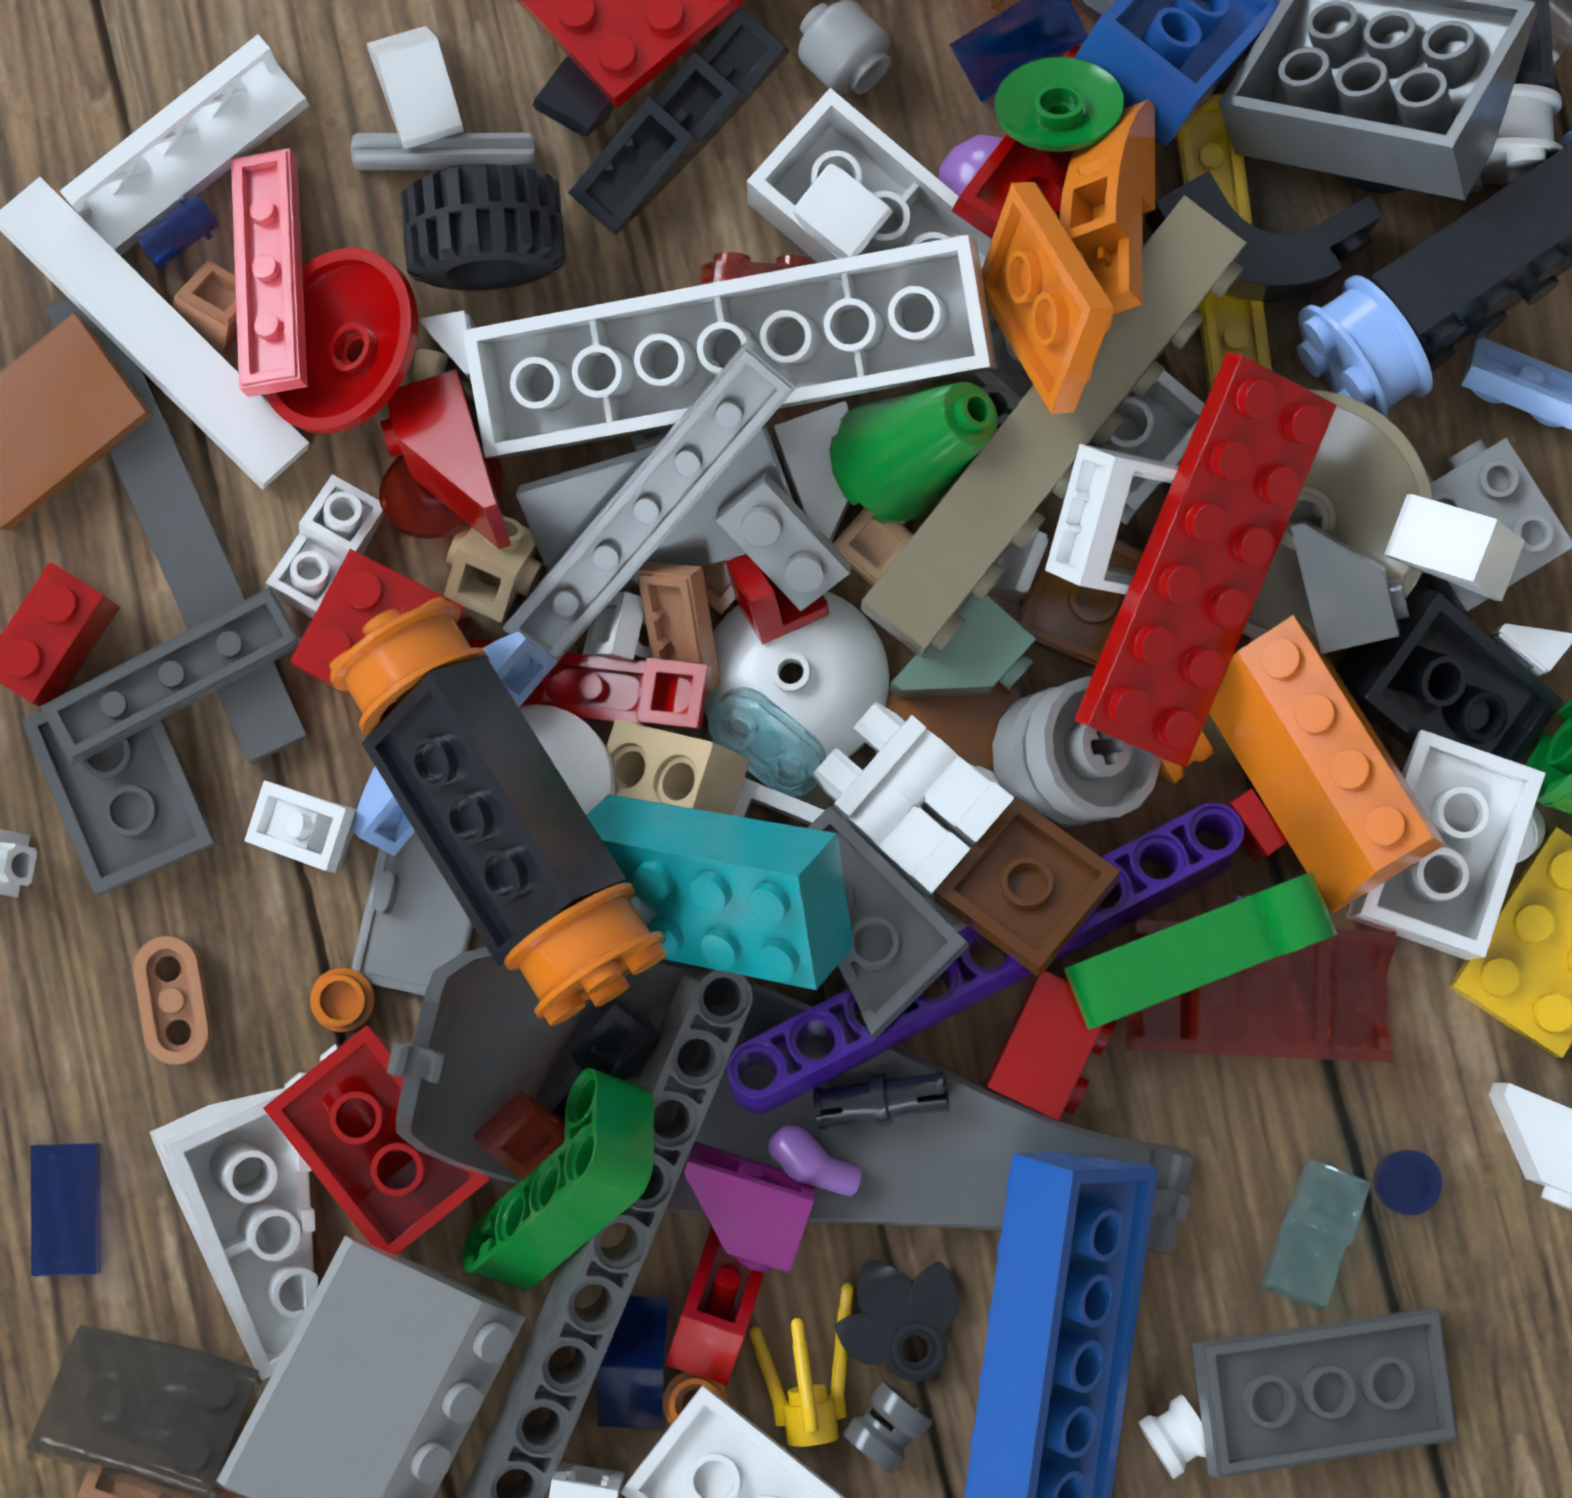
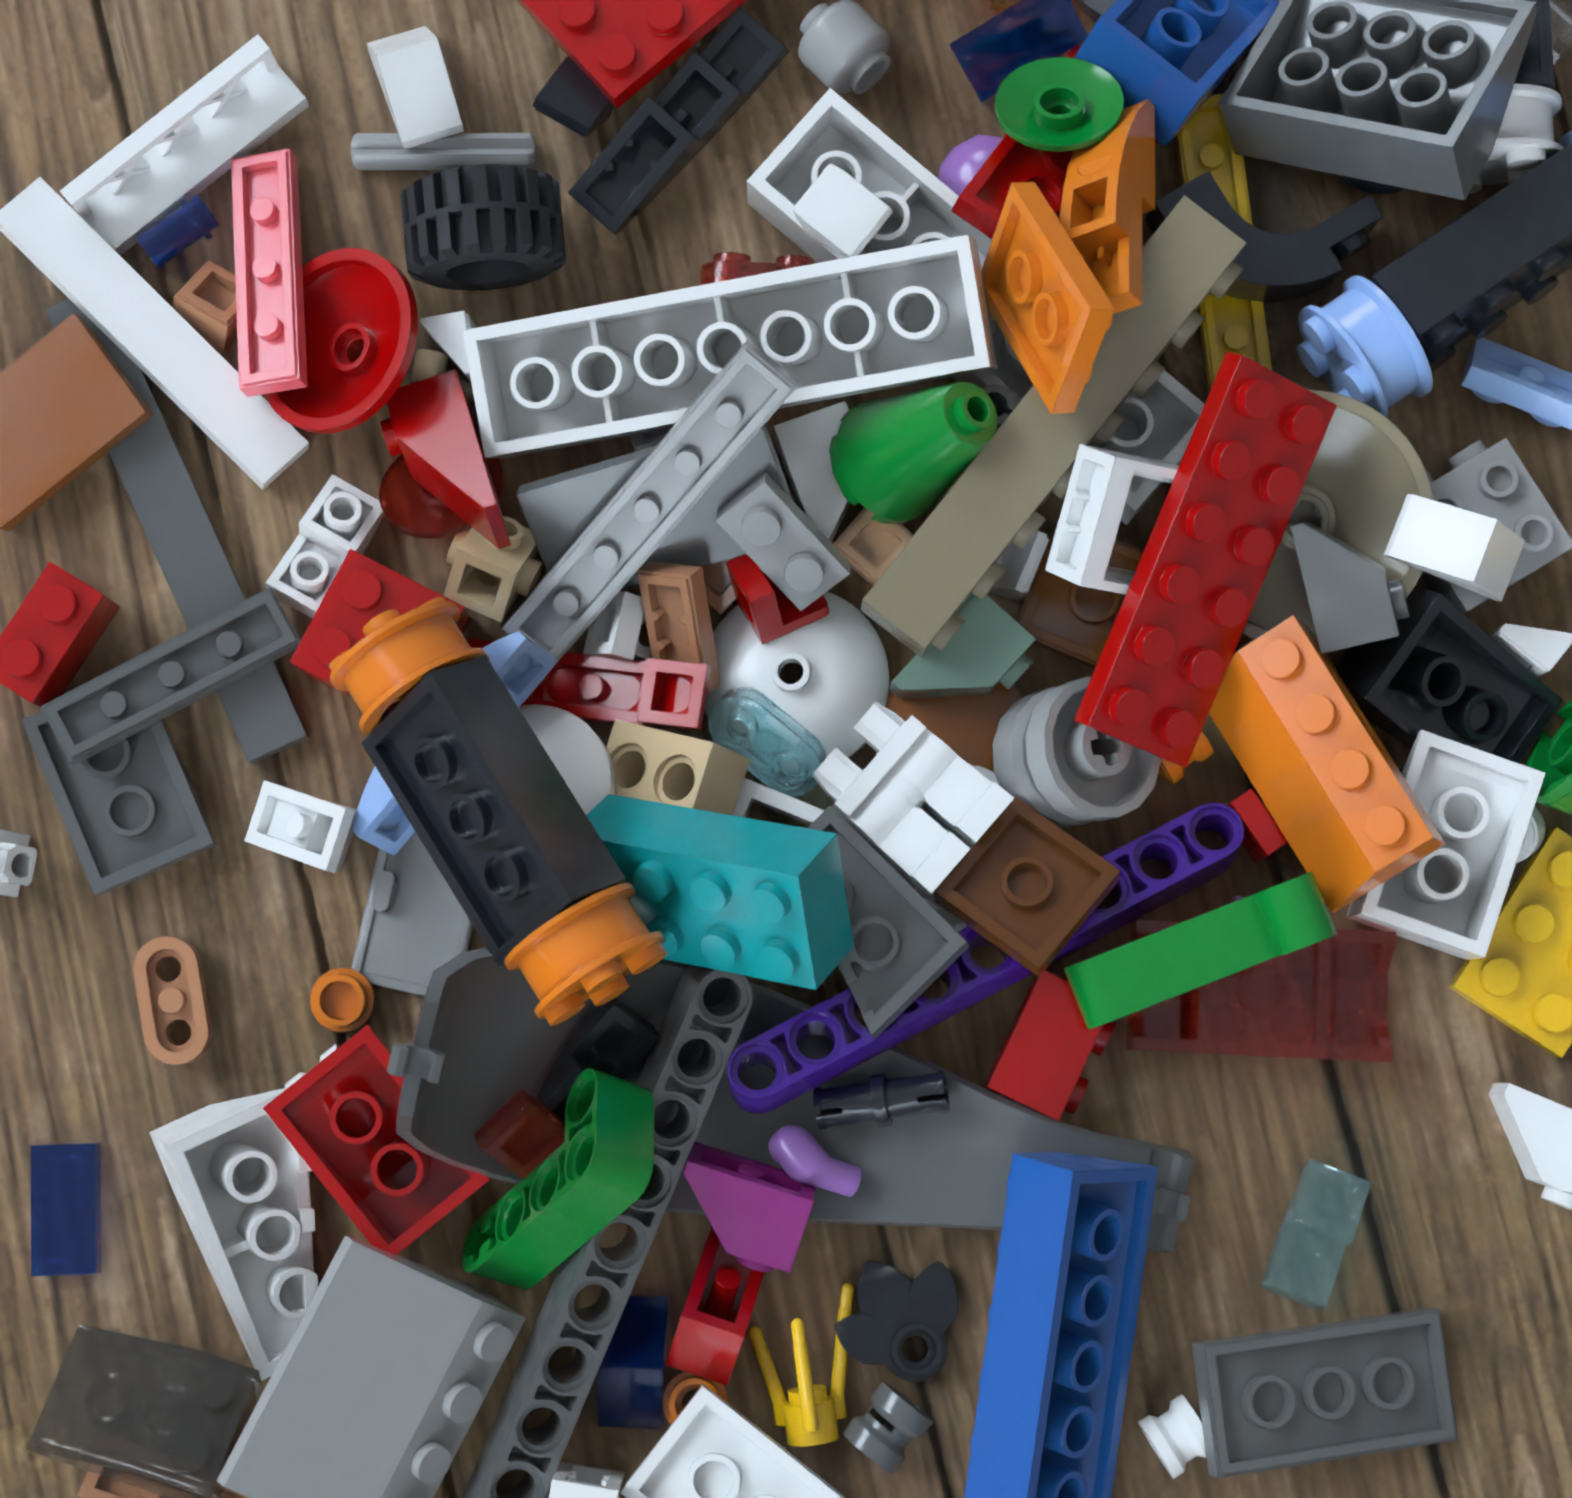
(1407, 1182): clear blue tile -> none

